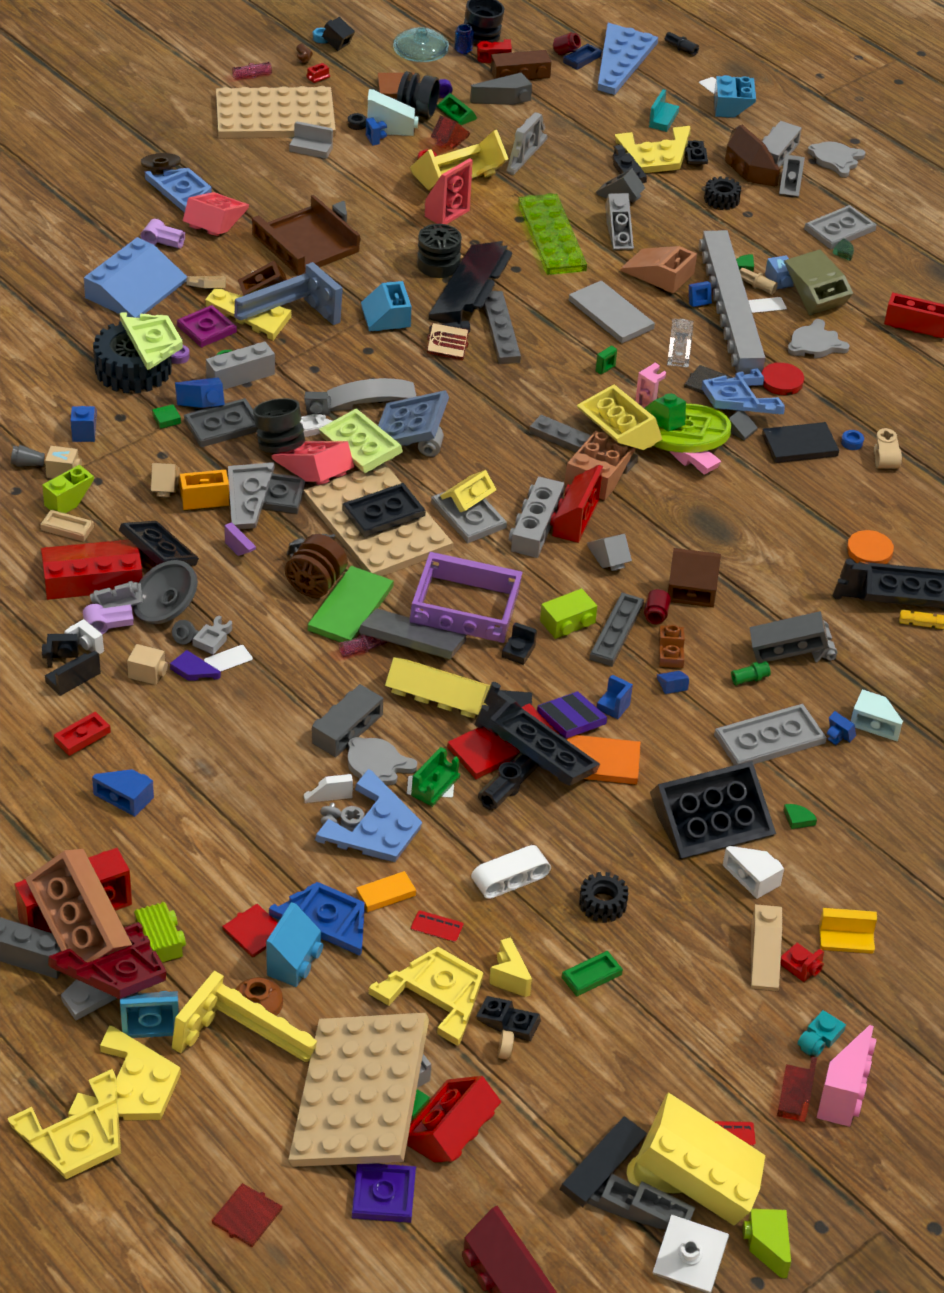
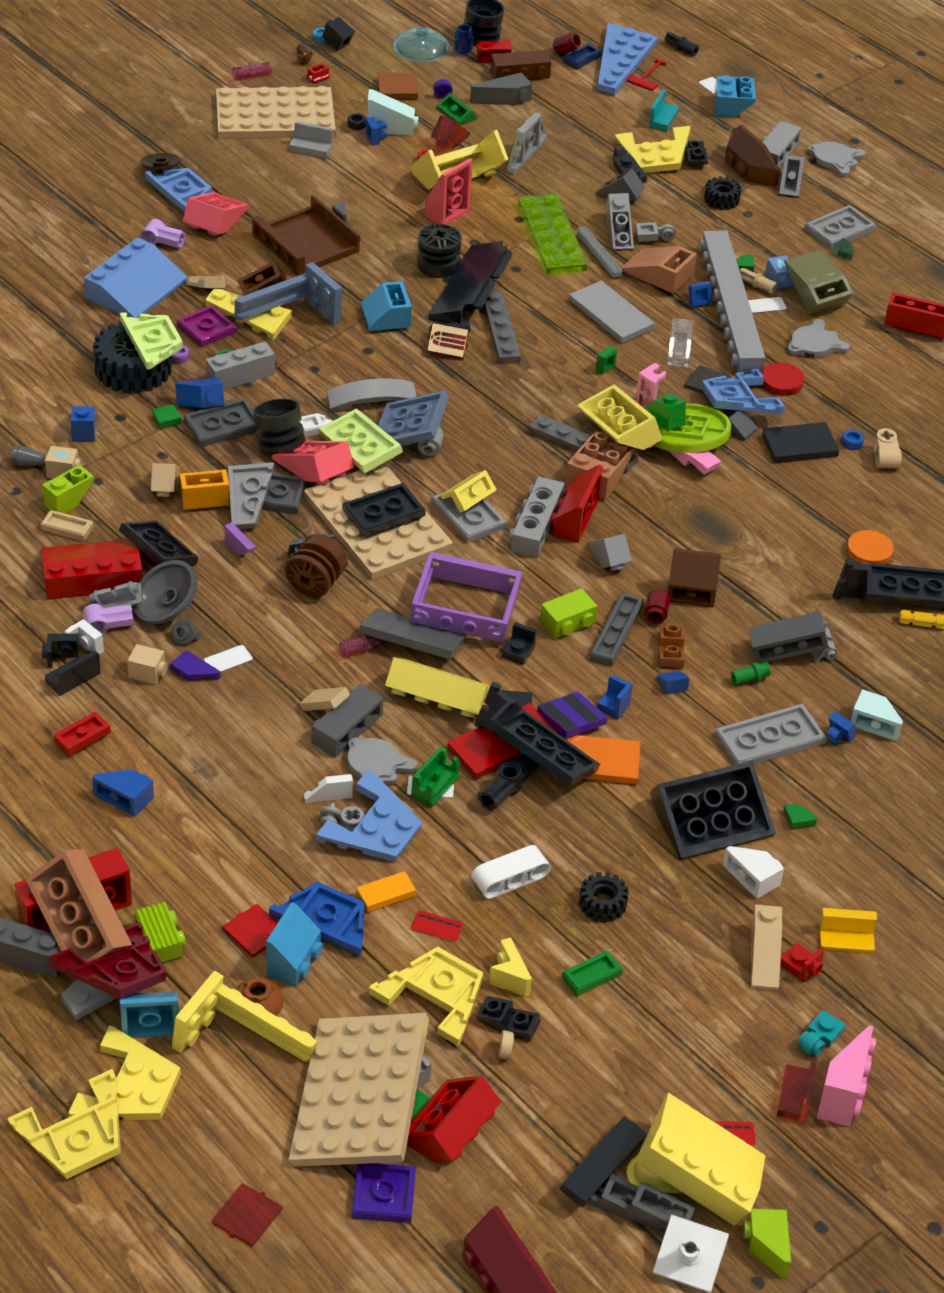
(212, 637): light grey plate -> none
(317, 403): dark grey bracket -> none
(324, 699): none -> tan tile
(350, 604): bright green tile -> none
(419, 93): black wheel -> none
(599, 252): none -> light grey axle
(645, 83): none -> red piece
(649, 232): none -> light grey plate

